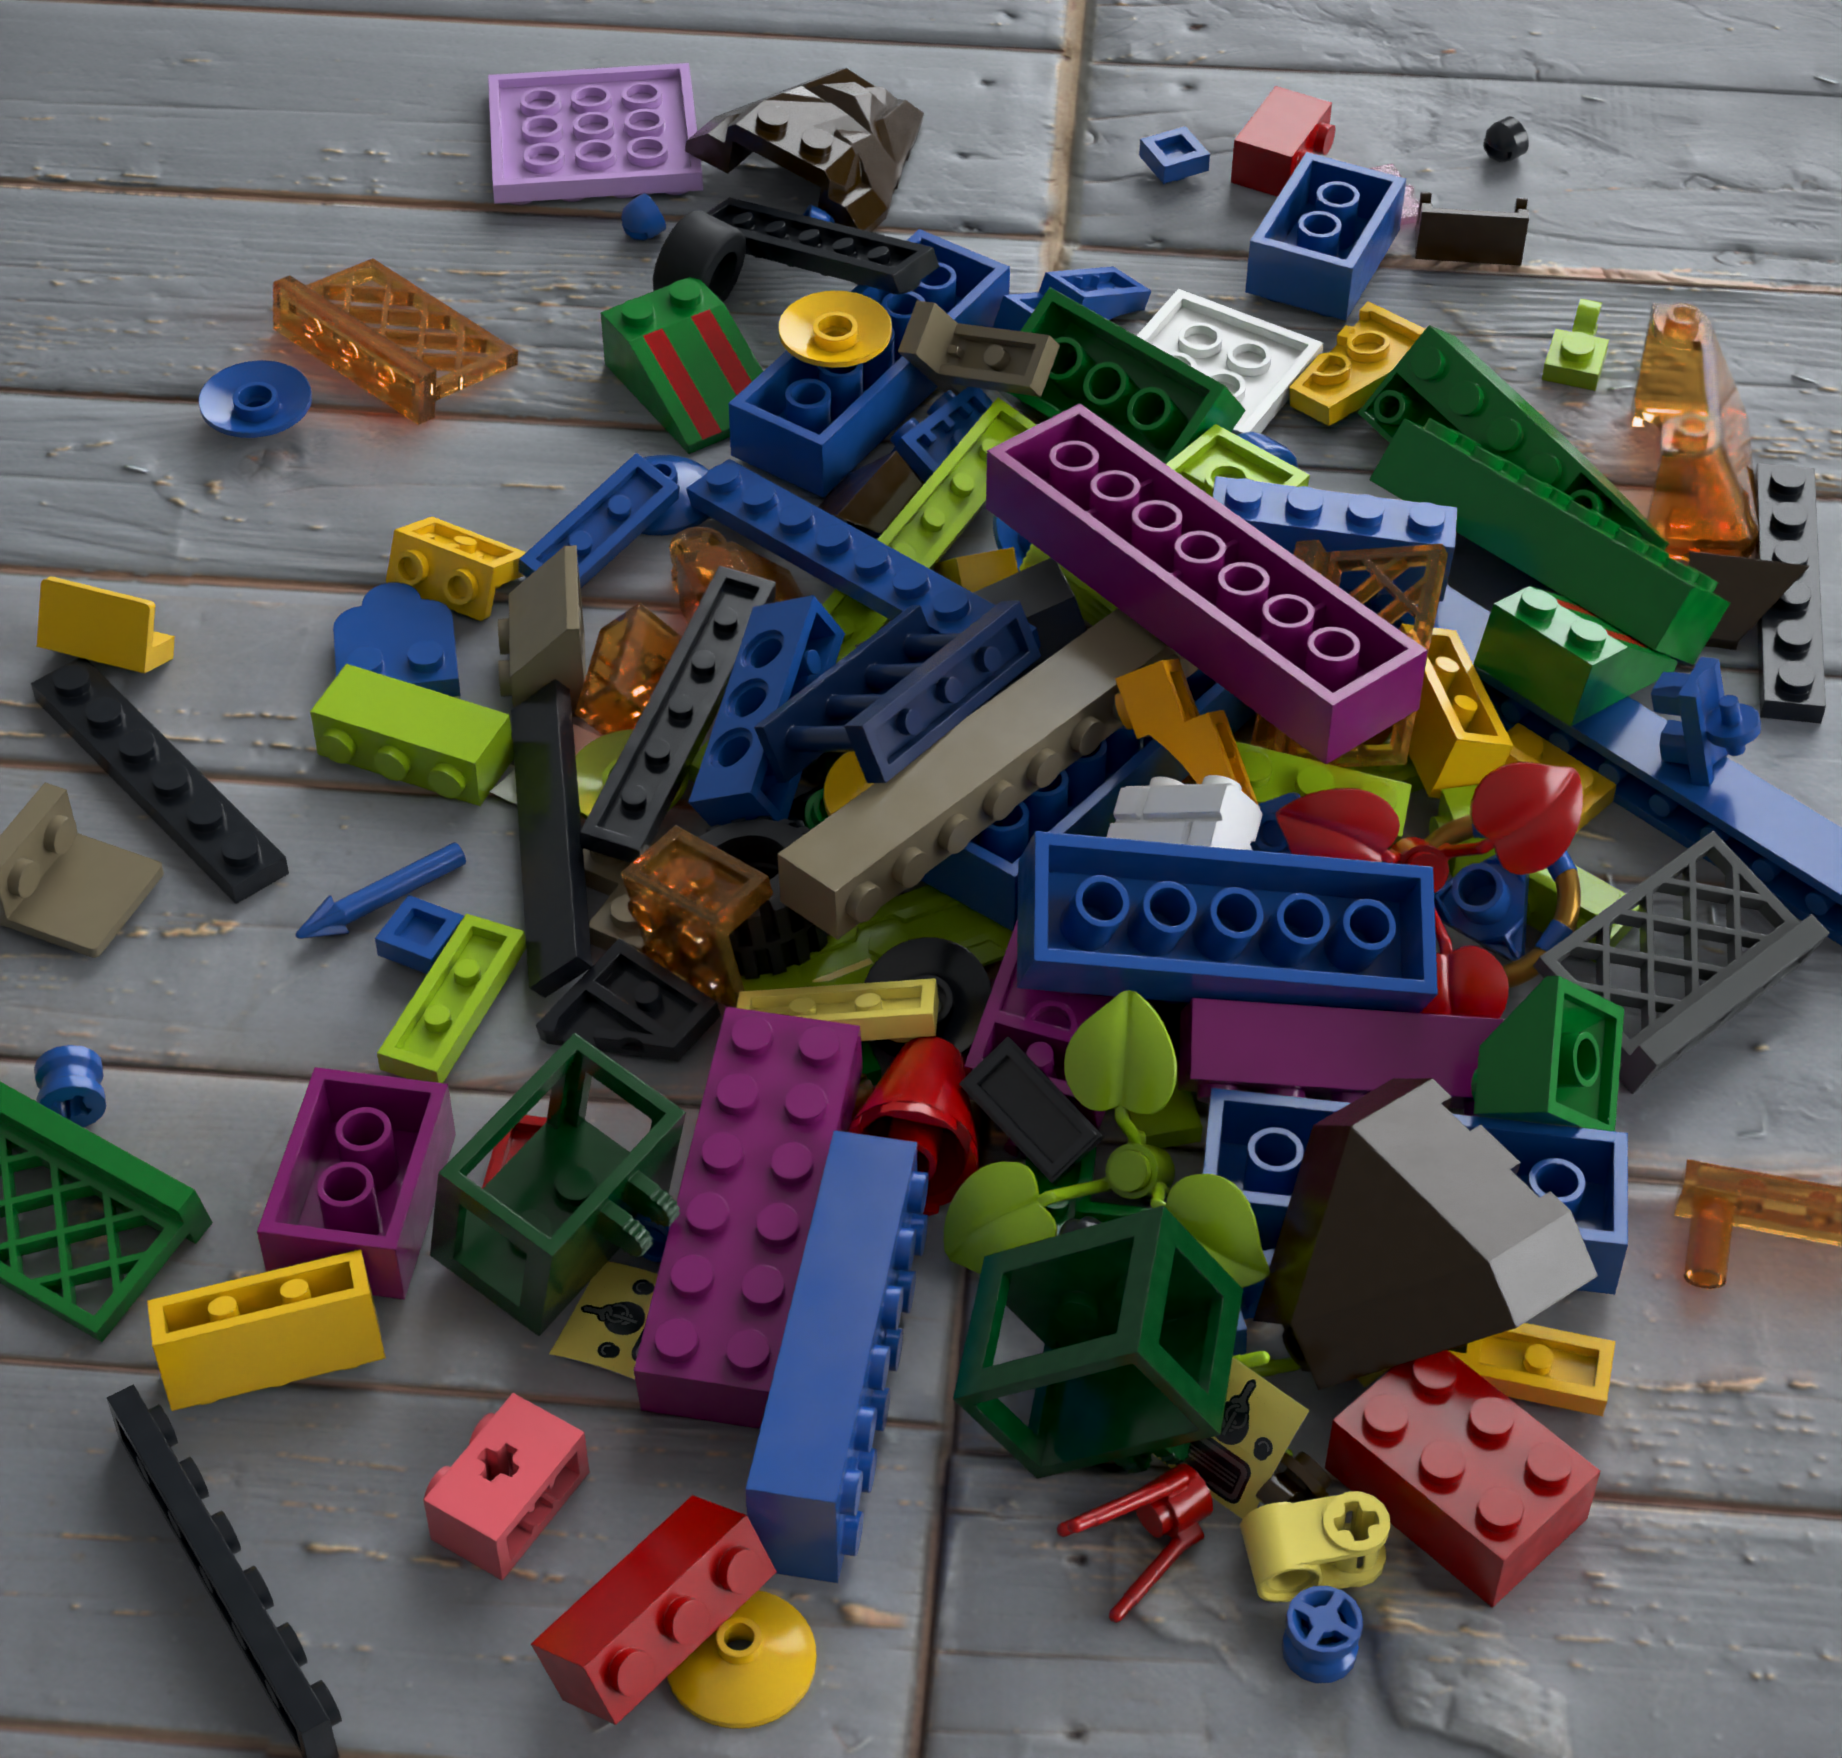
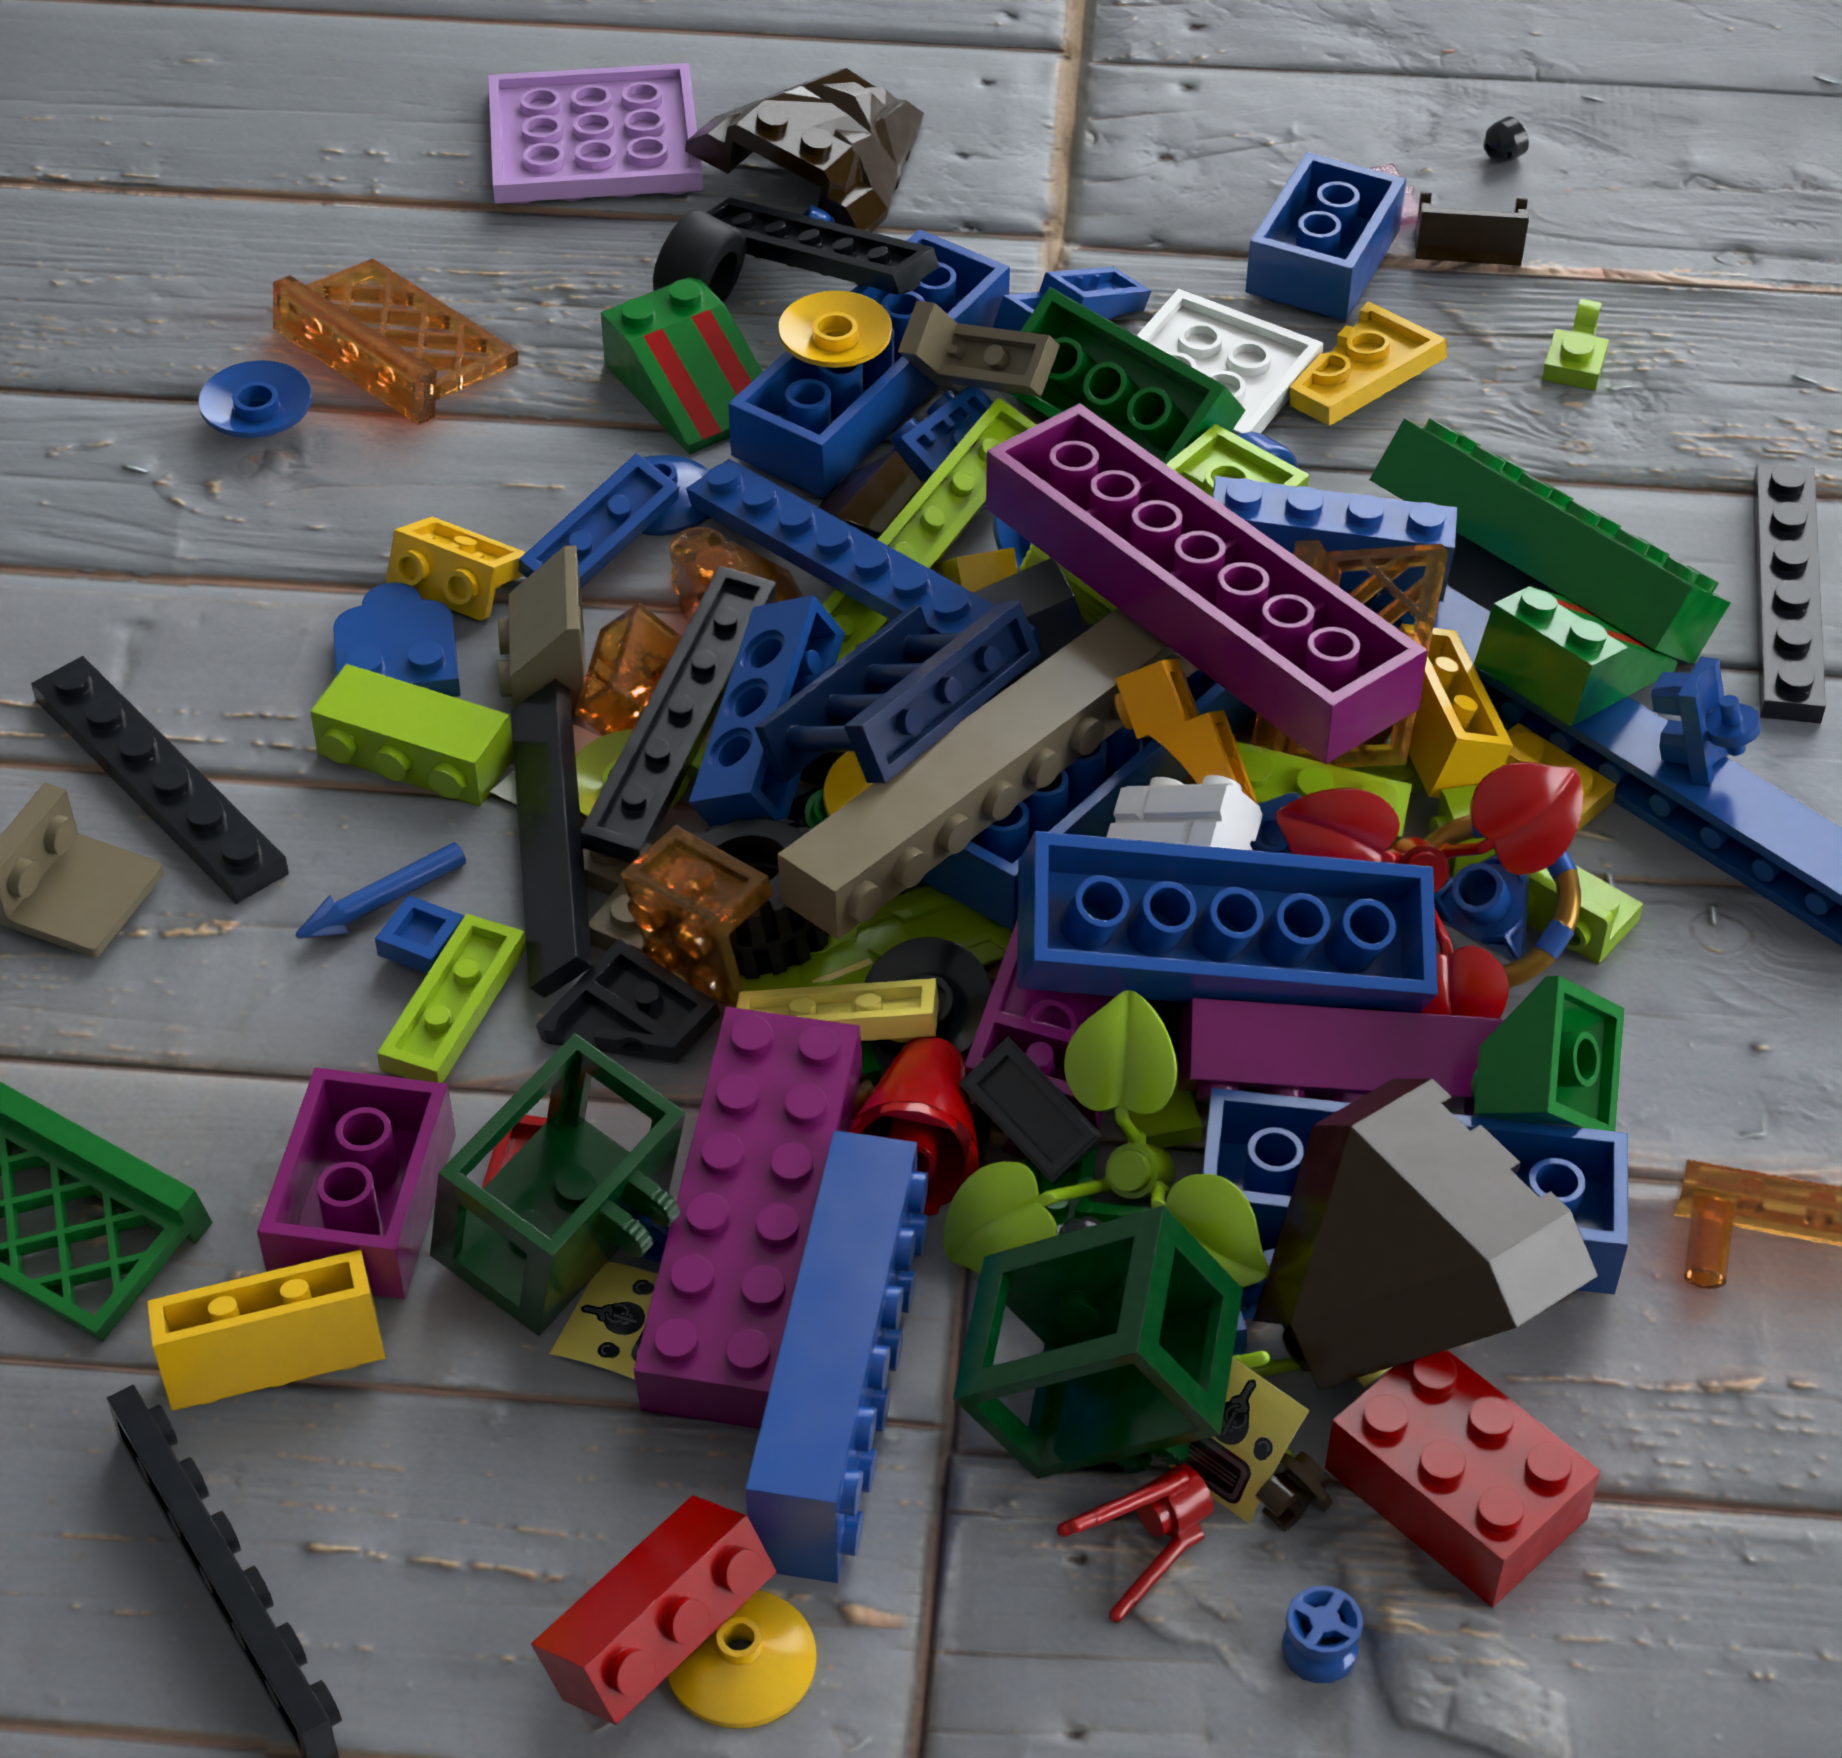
(71, 1083): blue wheel -> none
(100, 626): yellow panel -> none
(505, 1485): coral brick -> none
(642, 218): blue hinge -> none
(1174, 154): blue plate -> none
(1278, 139): brick -> none
(1313, 1546): light yellow piece -> none
(1457, 389): green wedge -> none
(1545, 1366): yellow hinge -> none
(1705, 464): clear orange windscreen -> none
(1726, 989): dark grey fence -> none
(1749, 586): dark brown slope -> none

